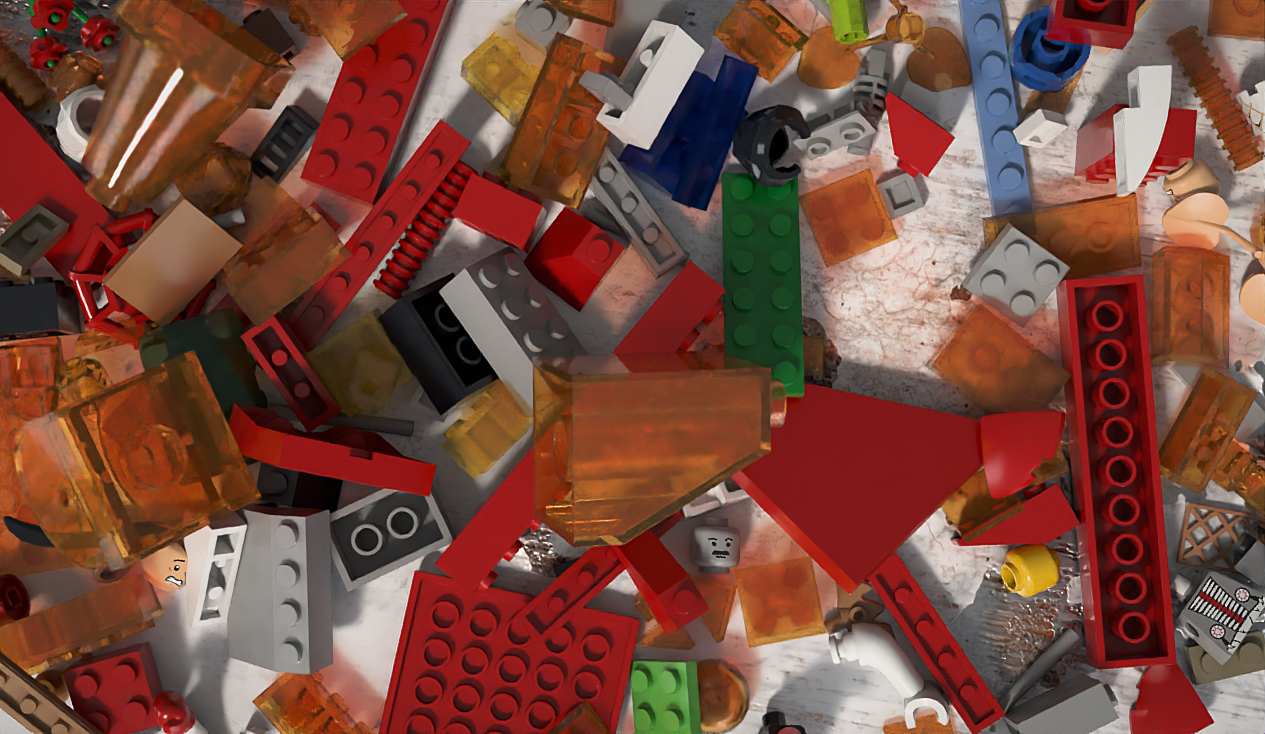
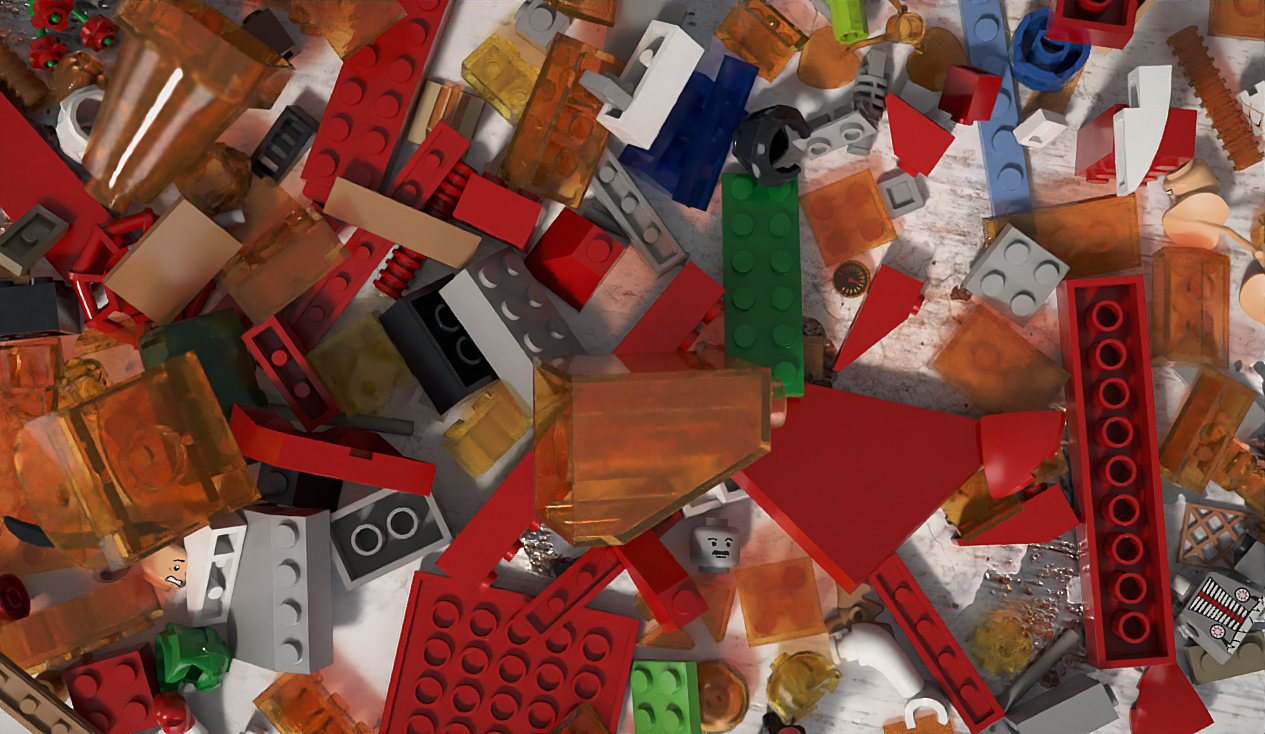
(190, 657): none -> green helmet
(316, 193): none -> red tile
(401, 223): none -> medium nougat tile
(452, 105): none -> piece
(799, 683): none -> clear yellow cylinder
(851, 279): none -> clear orange tile
(883, 308): none -> red slope
(969, 93): none -> red brick
(987, 644): none -> clear yellow brick
(1030, 569): yellow head -> none

